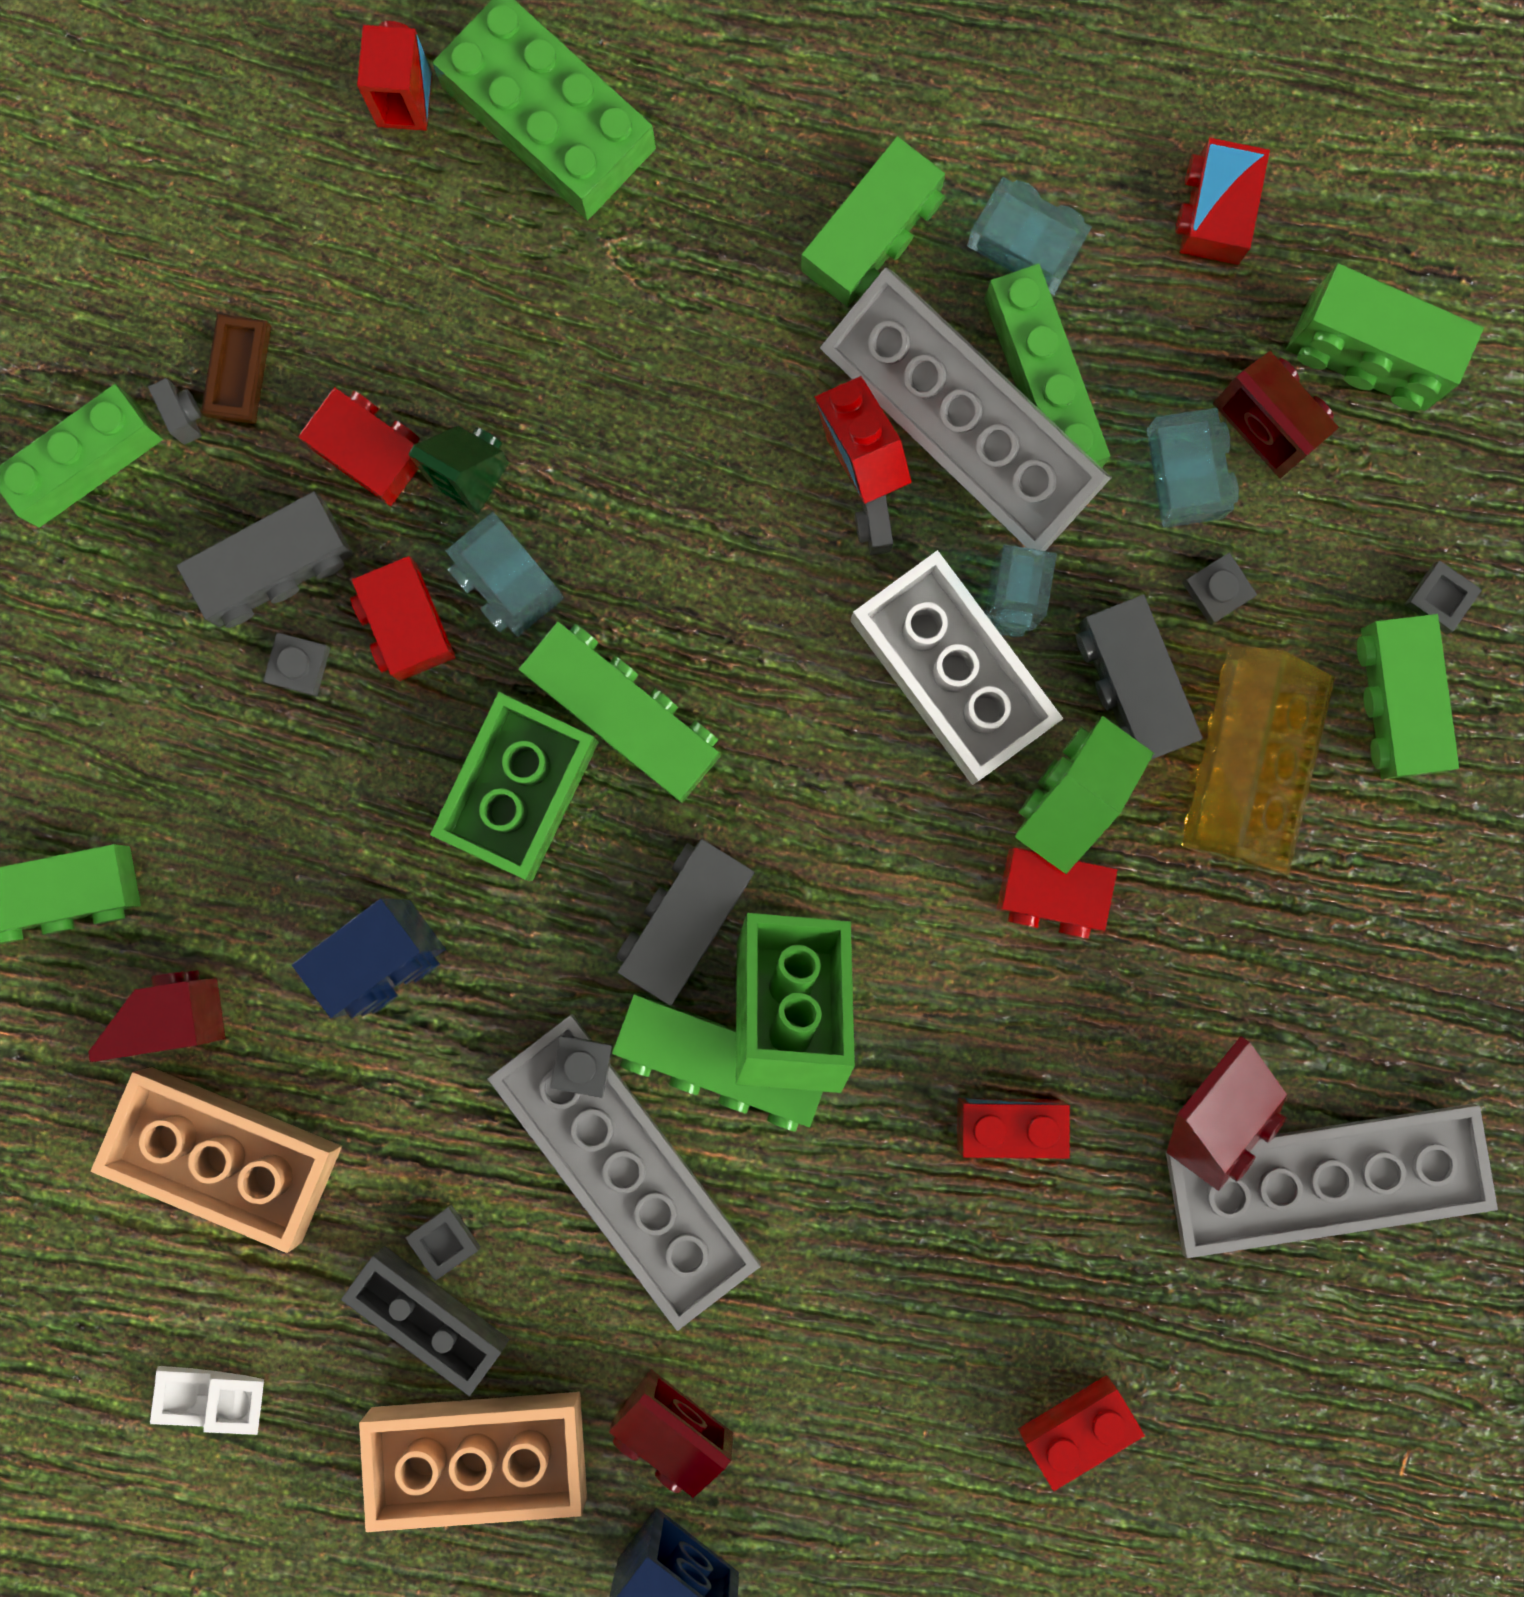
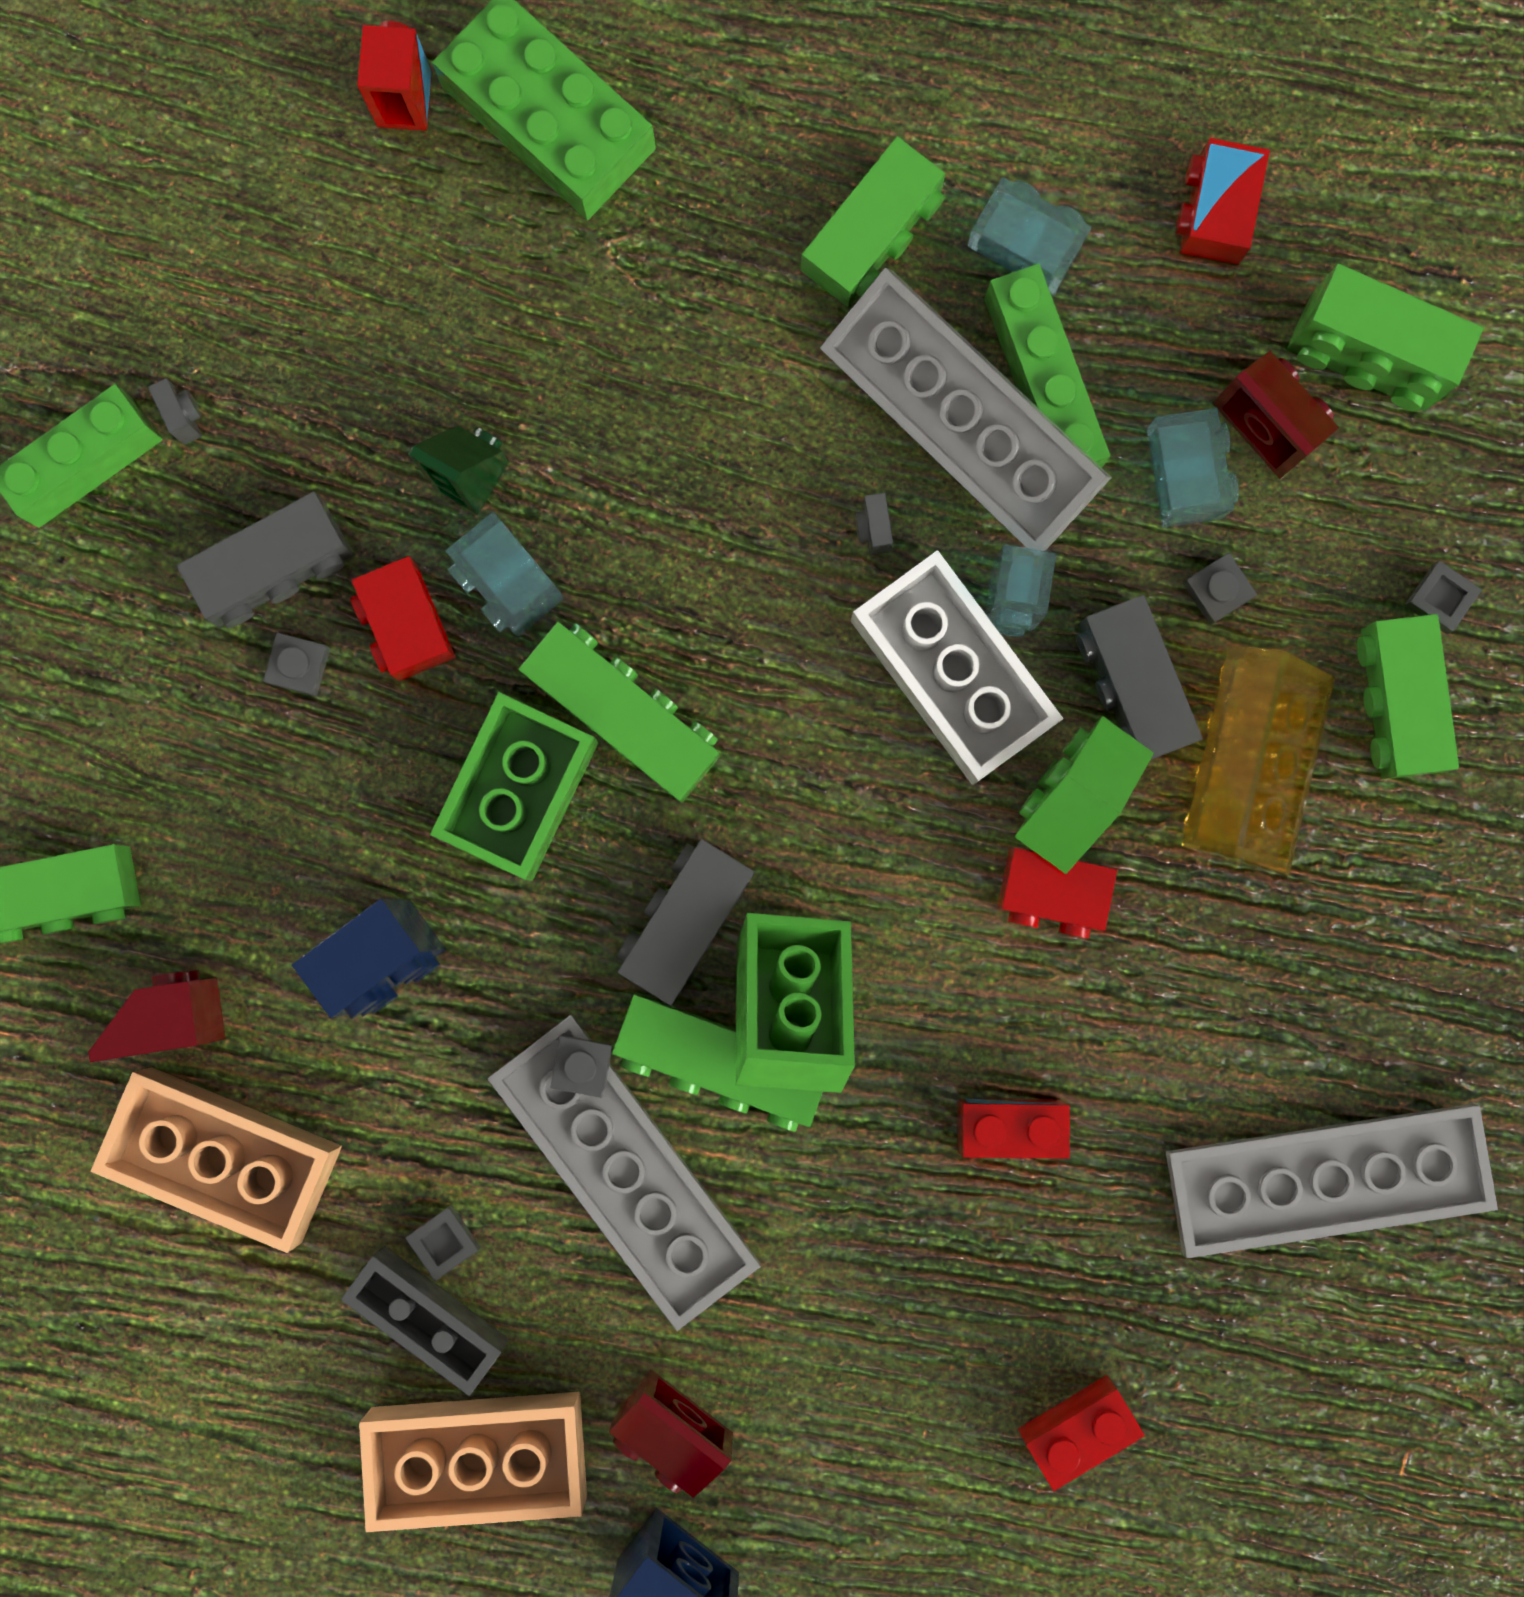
(207, 1399): white slope -> none
(236, 368): reddish brown tile -> none
(362, 445): red brick -> none
(863, 439): red brick -> none
(1228, 1117): slope -> none

